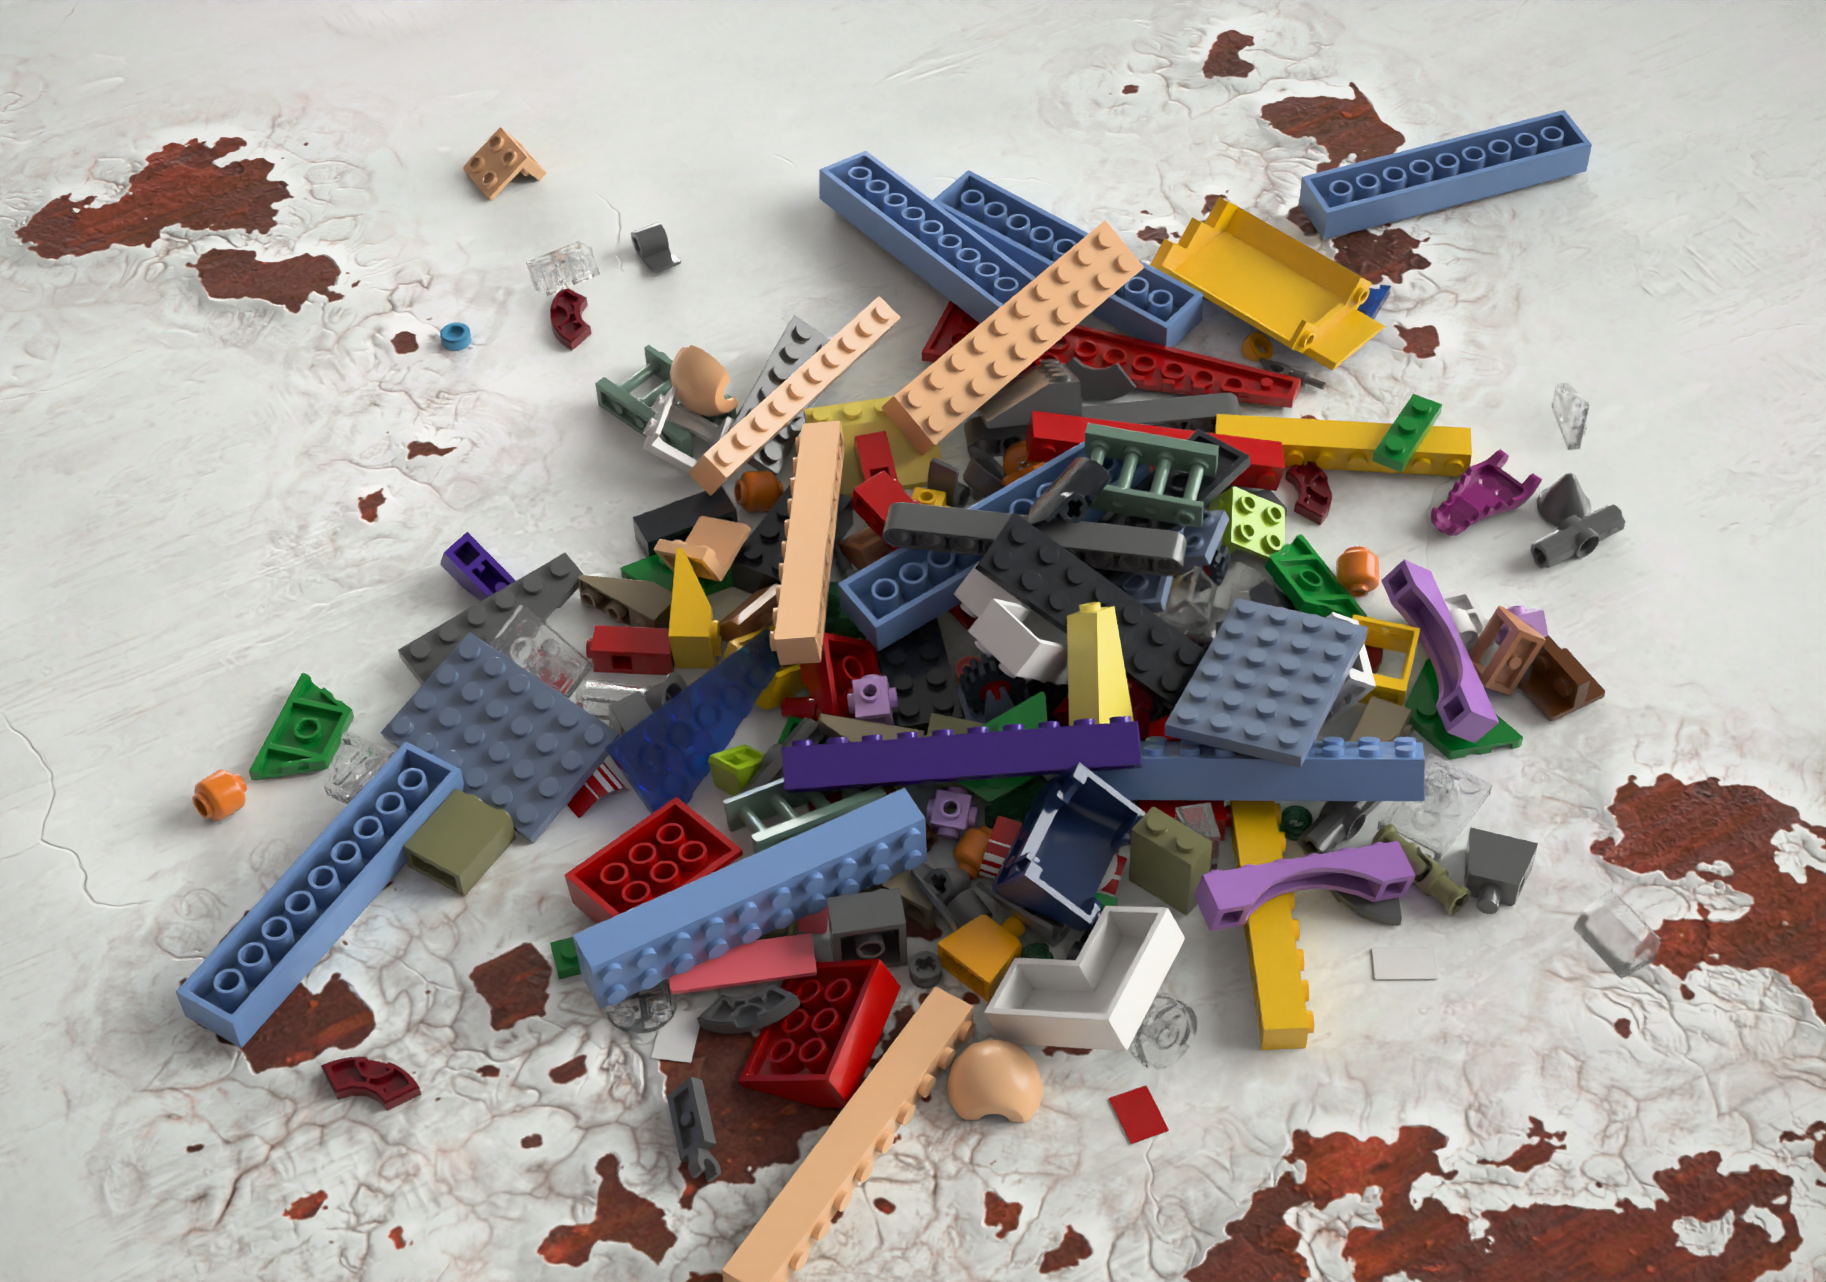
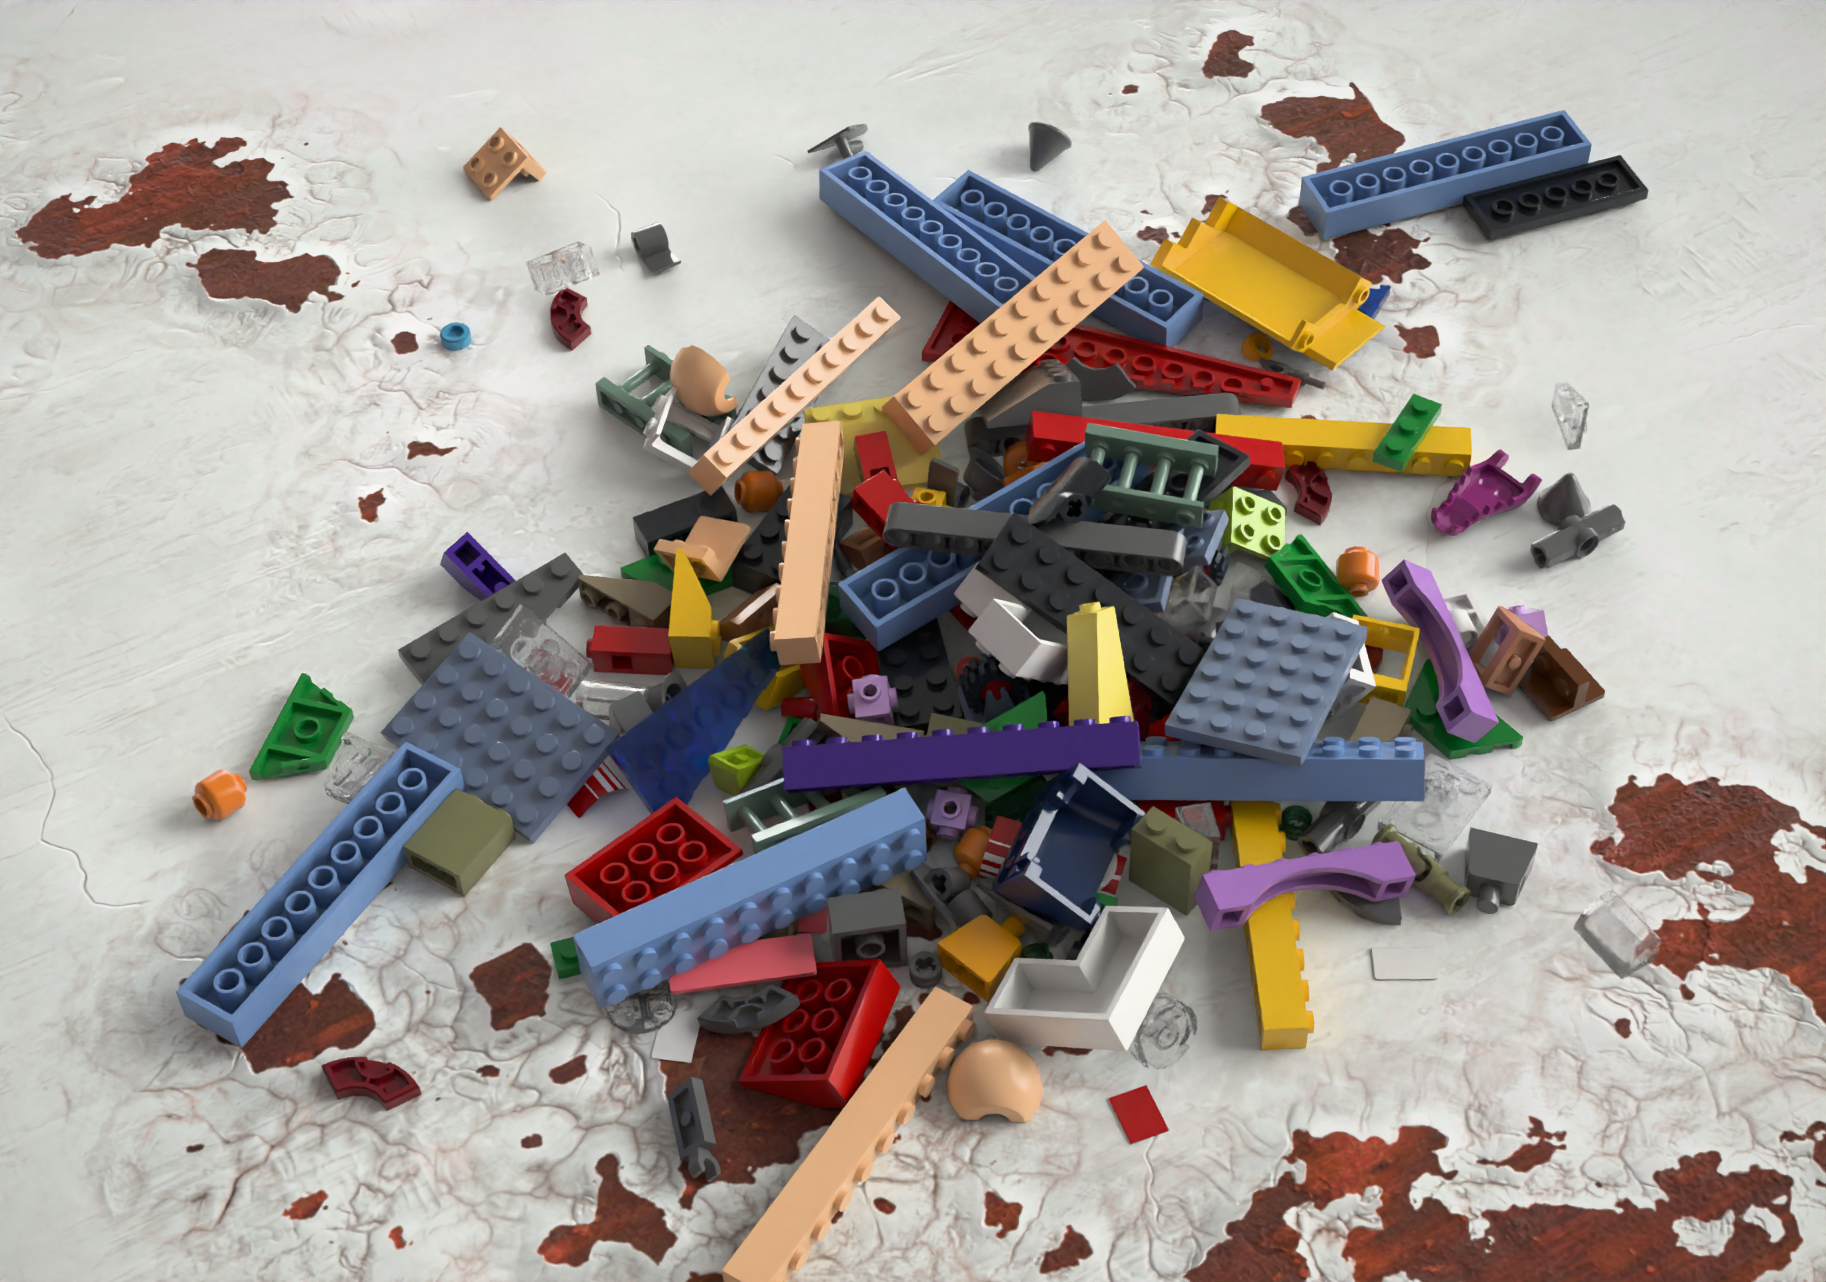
(841, 140): none -> dark grey shield
(1045, 144): none -> dark grey hat
(1555, 197): none -> black plate

